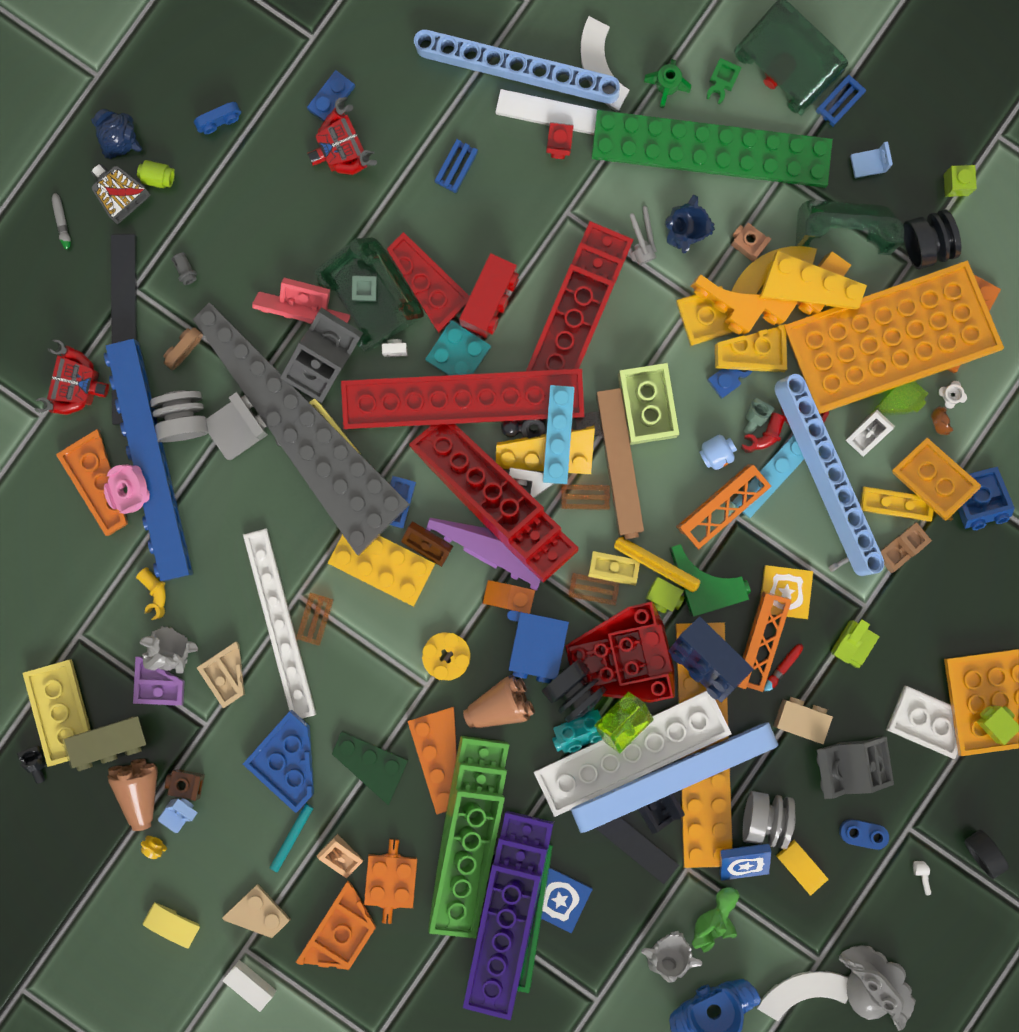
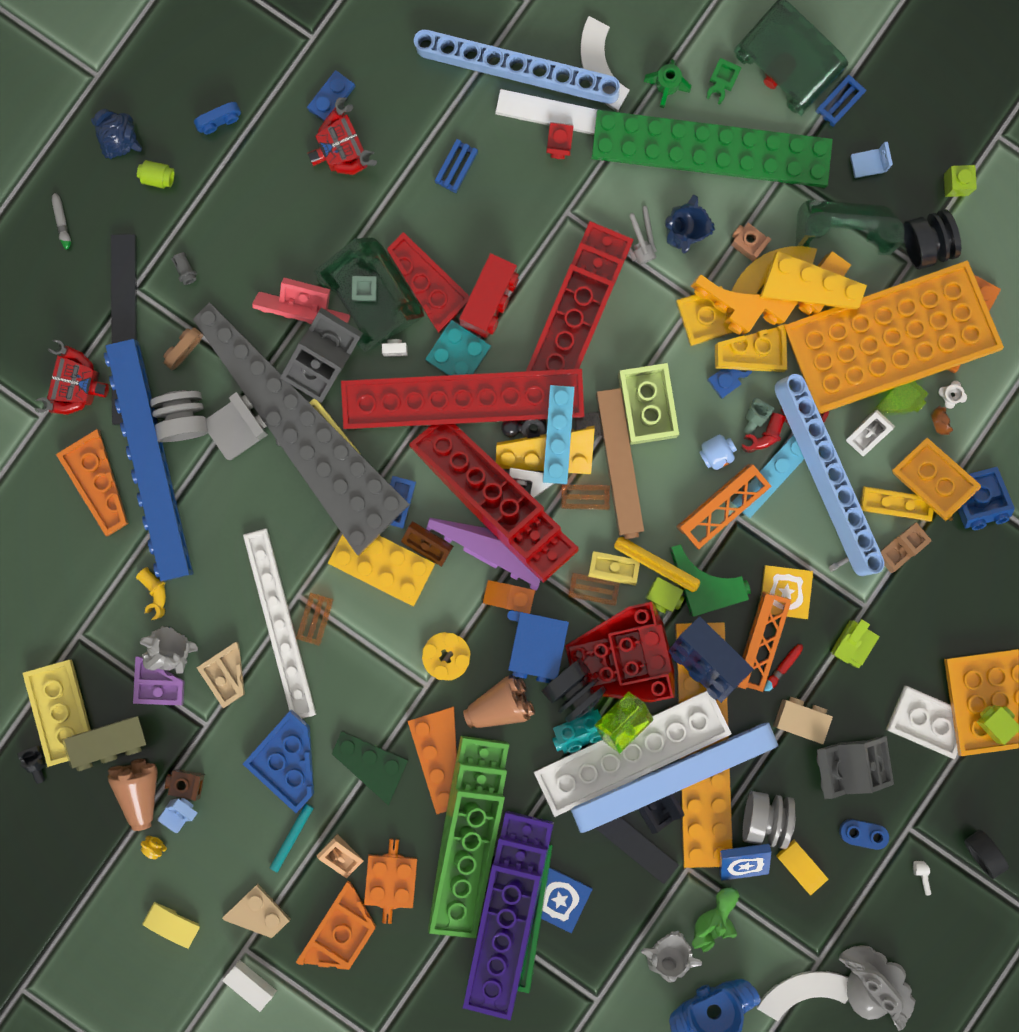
(117, 192): torso -> none
(136, 488): bright pink plate -> none

